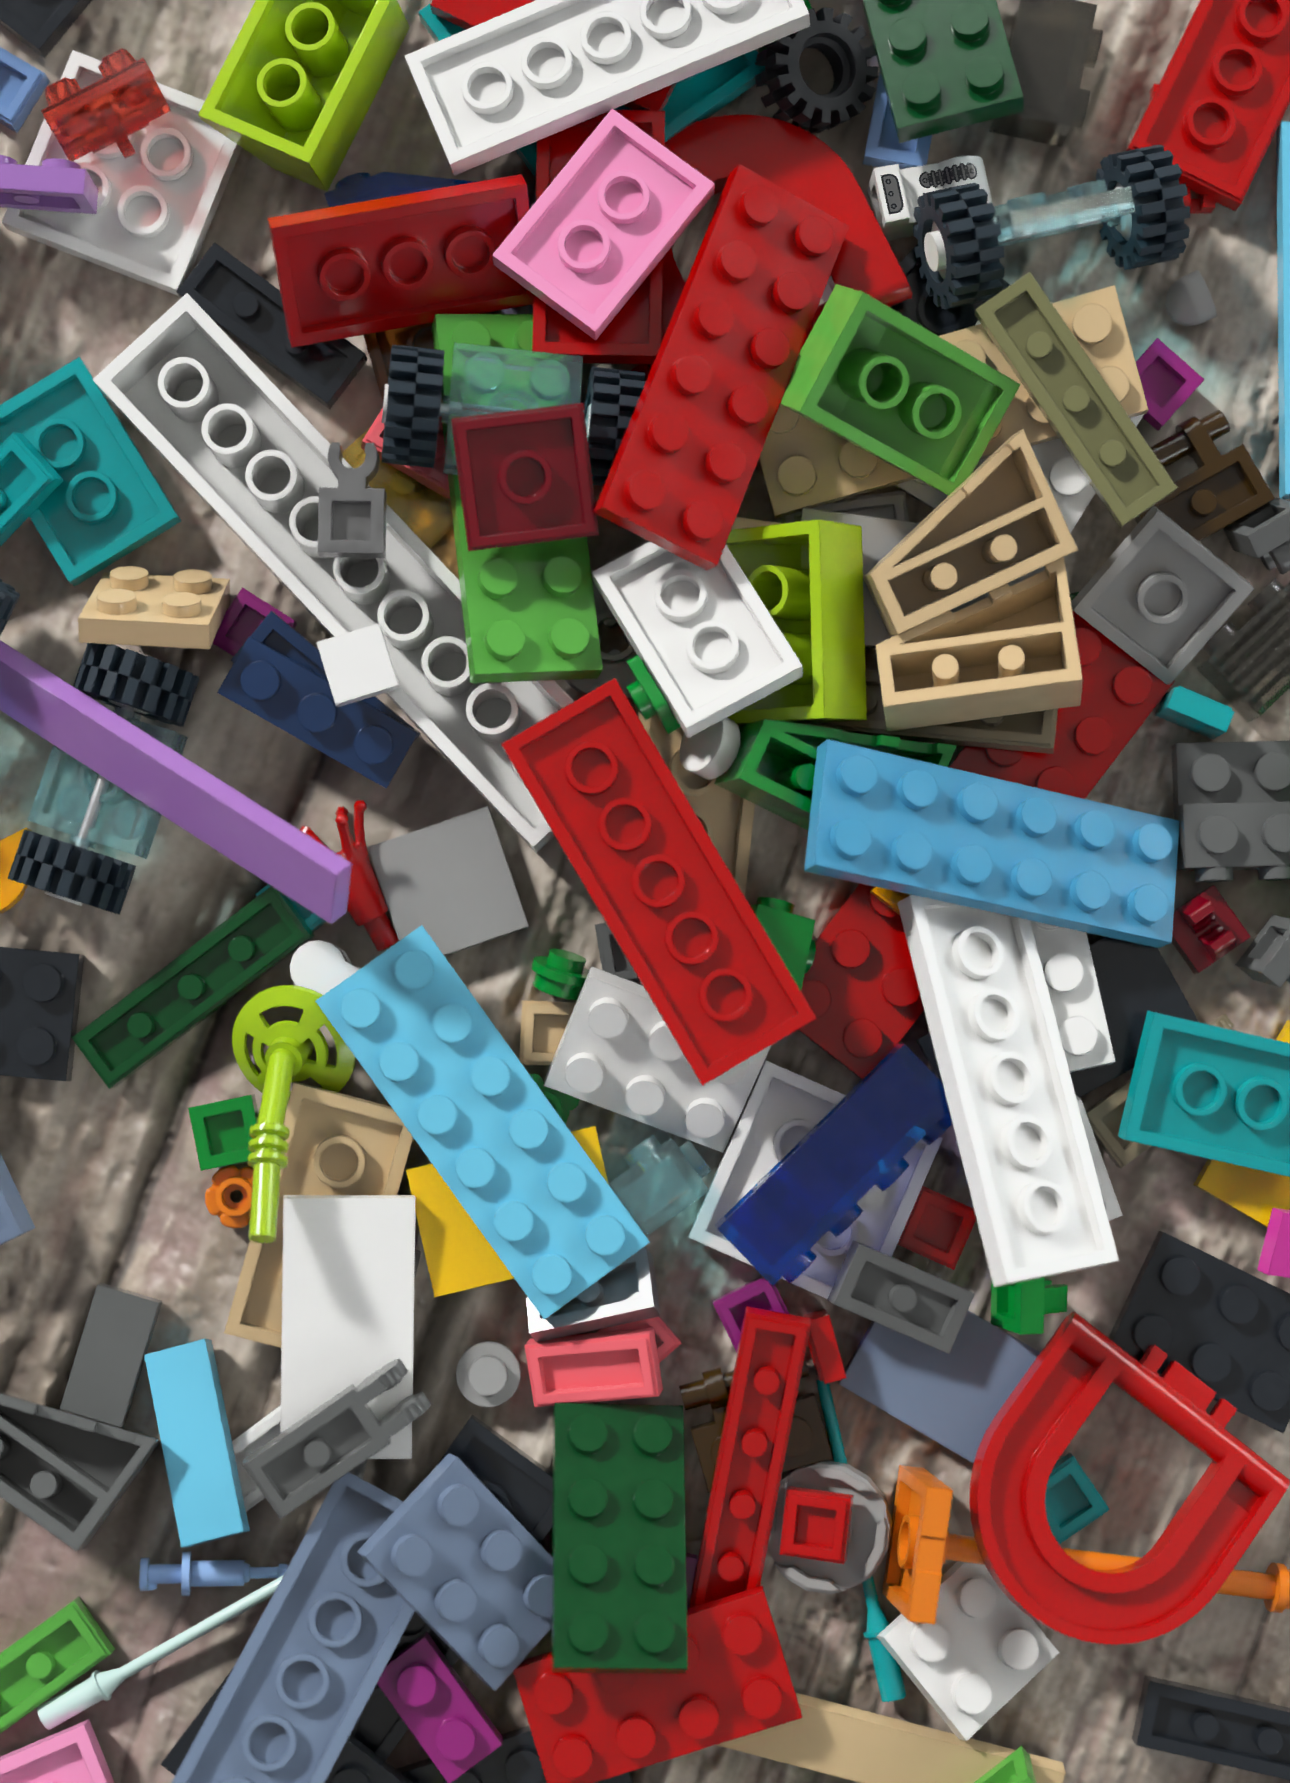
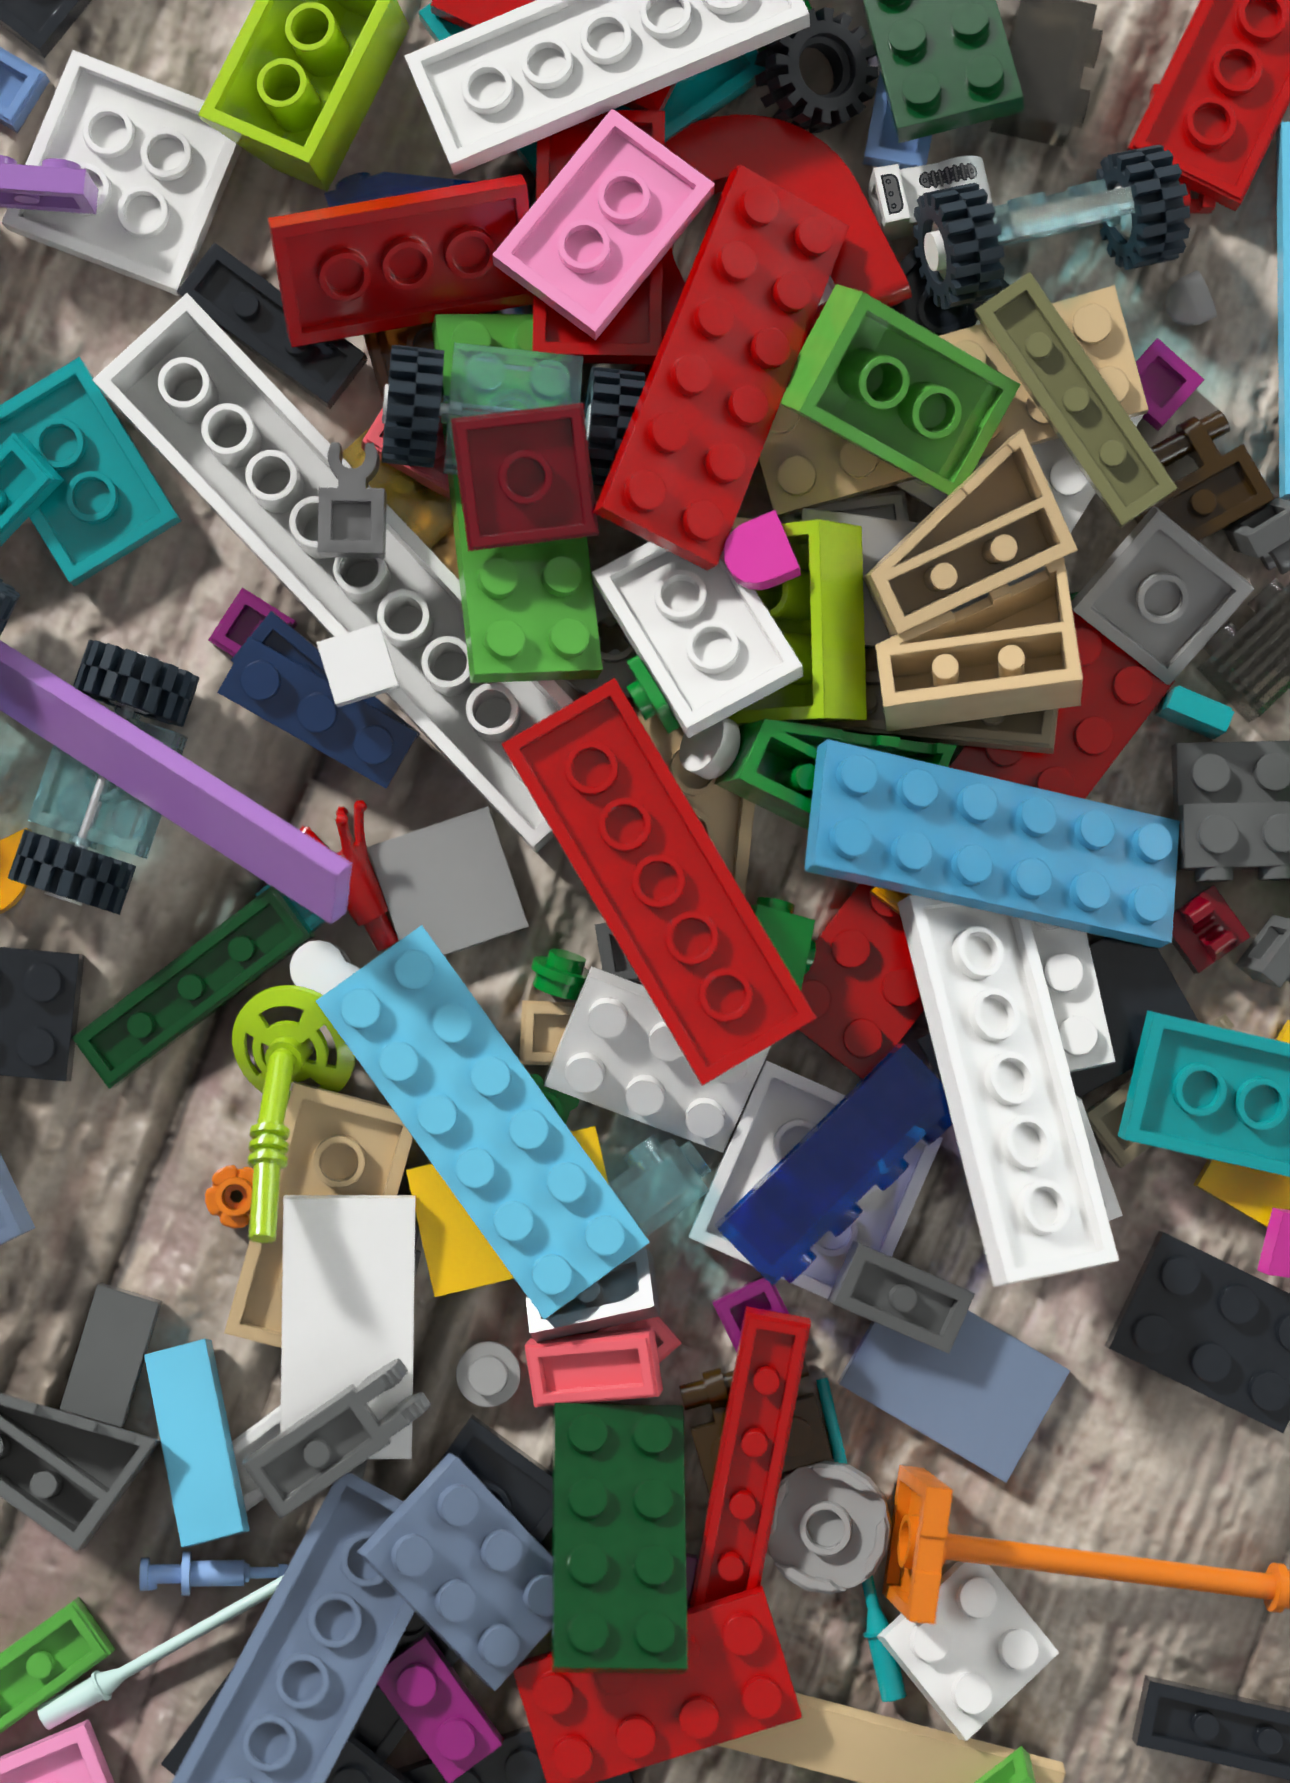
(105, 110): clear red hips -> none
(155, 609): tan plate -> none
(223, 1131): green plate -> none
(760, 554): none -> dark pink tile
(816, 1524): red tile -> none
(824, 1348): red tile -> none
(938, 1228): red tile -> none
(1023, 1304): green tile -> none
(1071, 1499): teal tile -> none
(1194, 1549): red piece -> none

